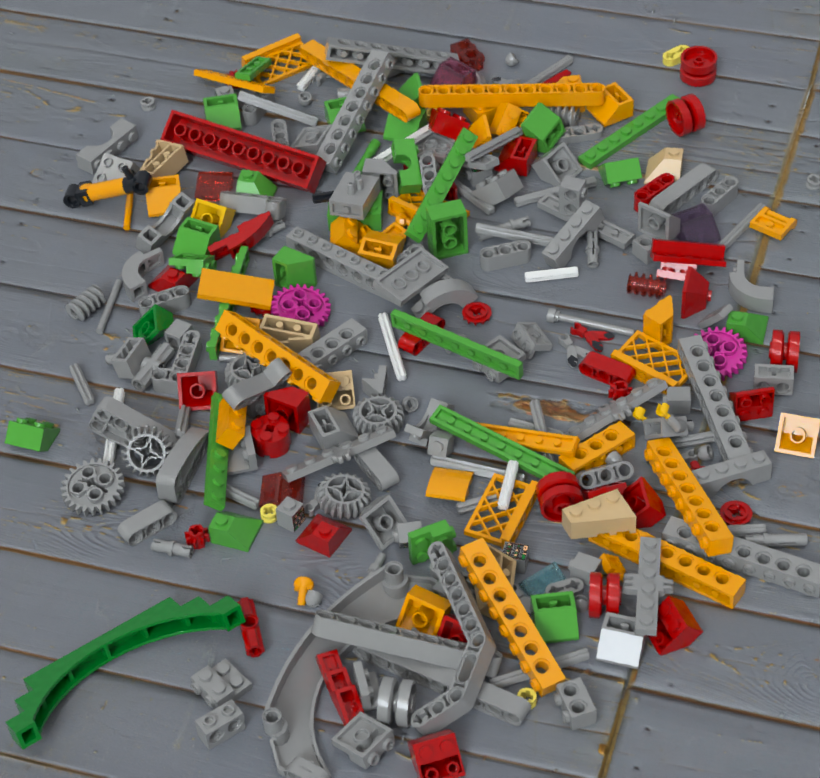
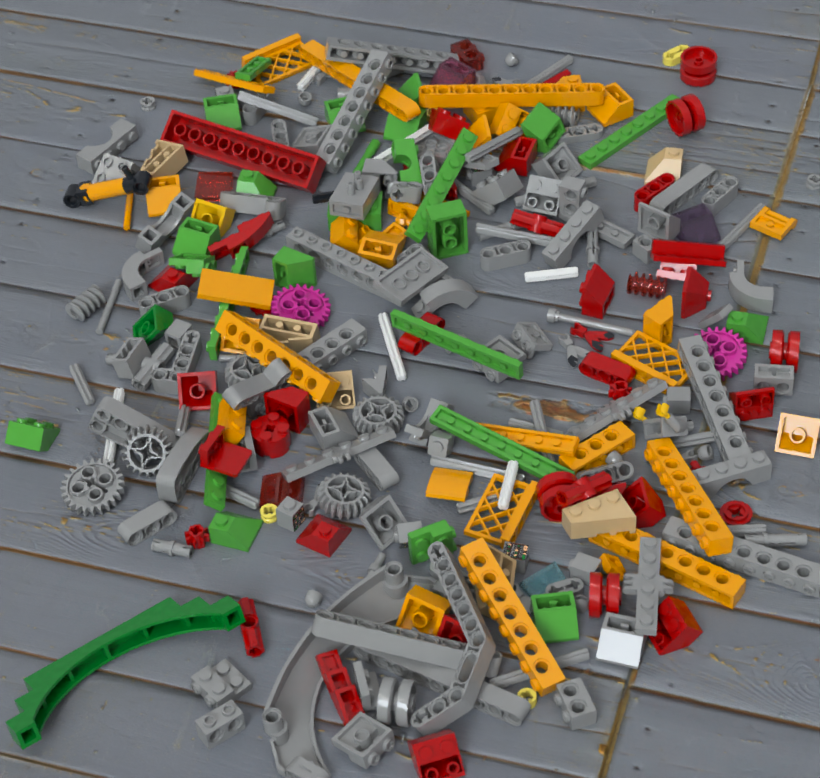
(221, 455): none -> red bracket
(302, 585): light orange plate -> none
(405, 192): none -> light grey piece
(475, 308): red gear -> none
(535, 223): none -> red piece
(542, 195): none -> light grey slope
(584, 489): none -> red piece
(596, 293): none -> red slope
(620, 171): bright green slope -> none

